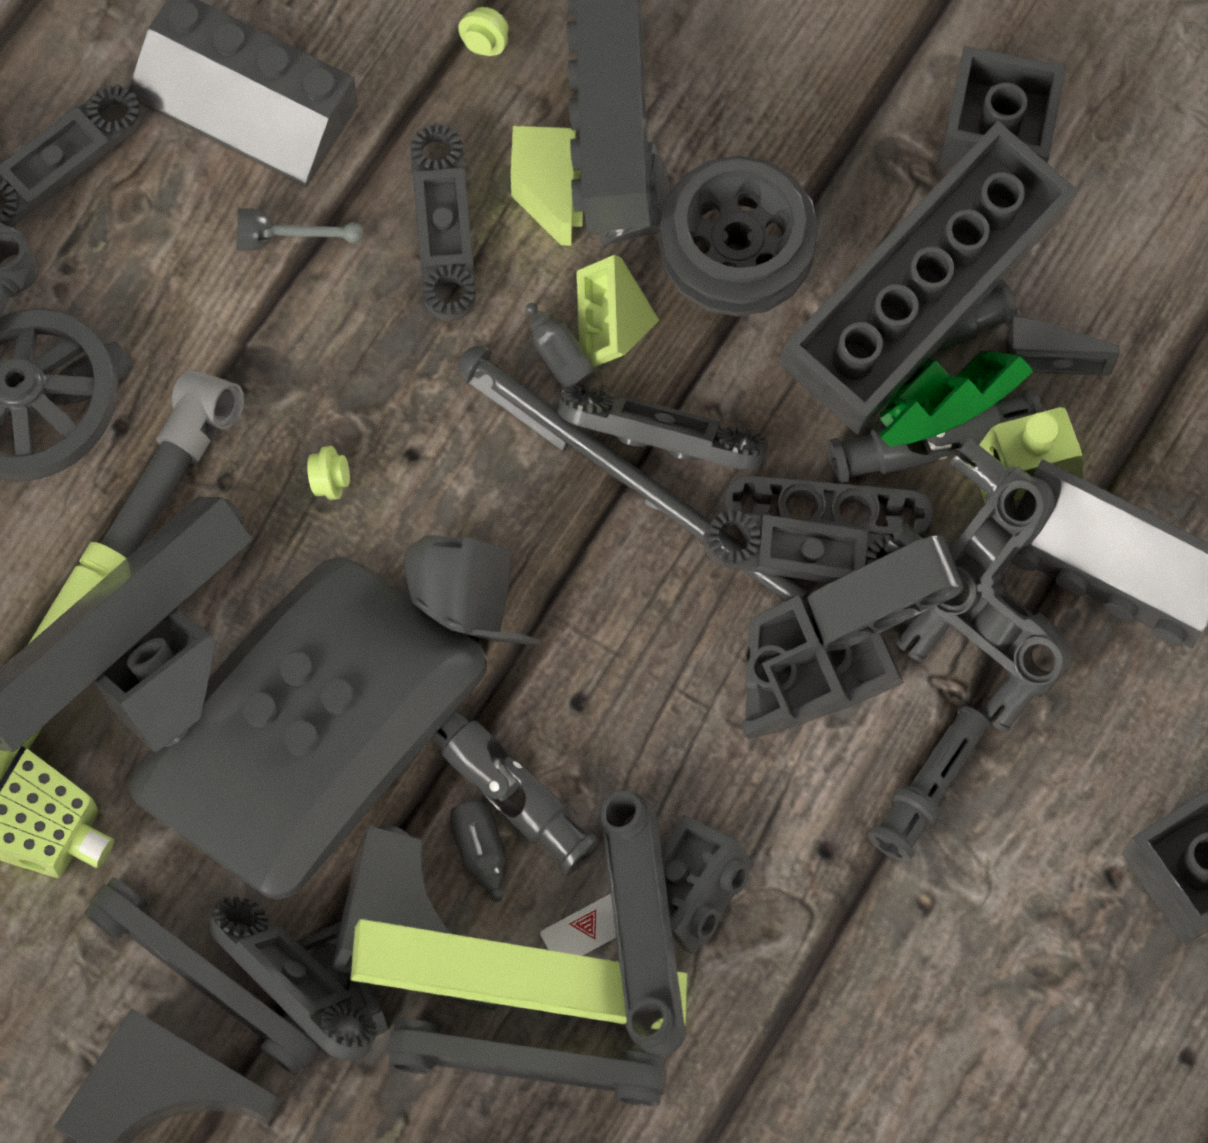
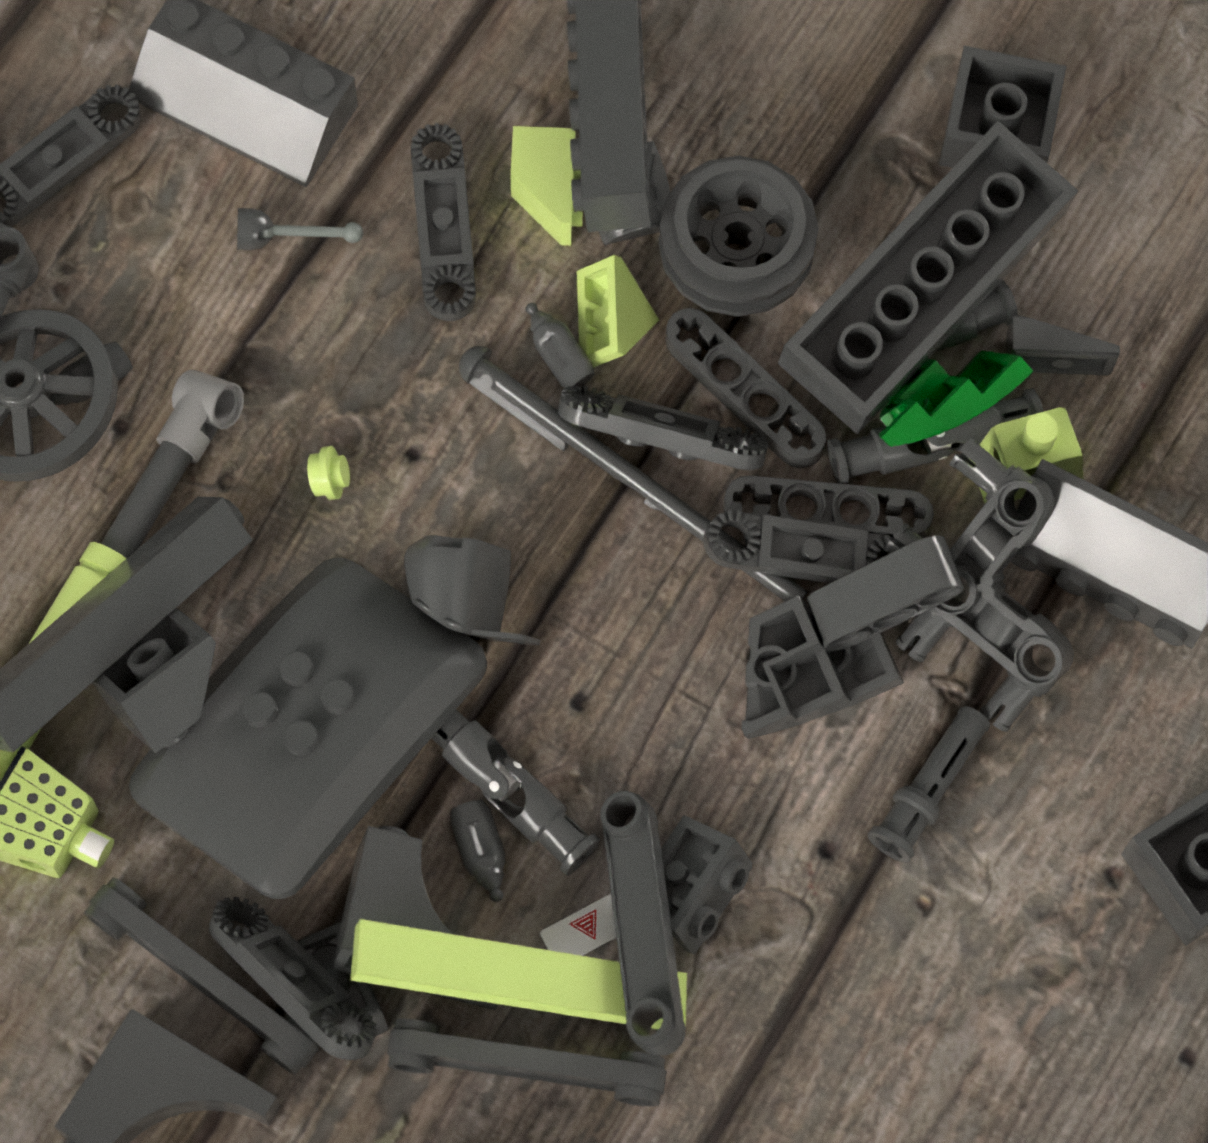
(484, 31): yellowish green plate -> none
(751, 382): none -> dark grey beam

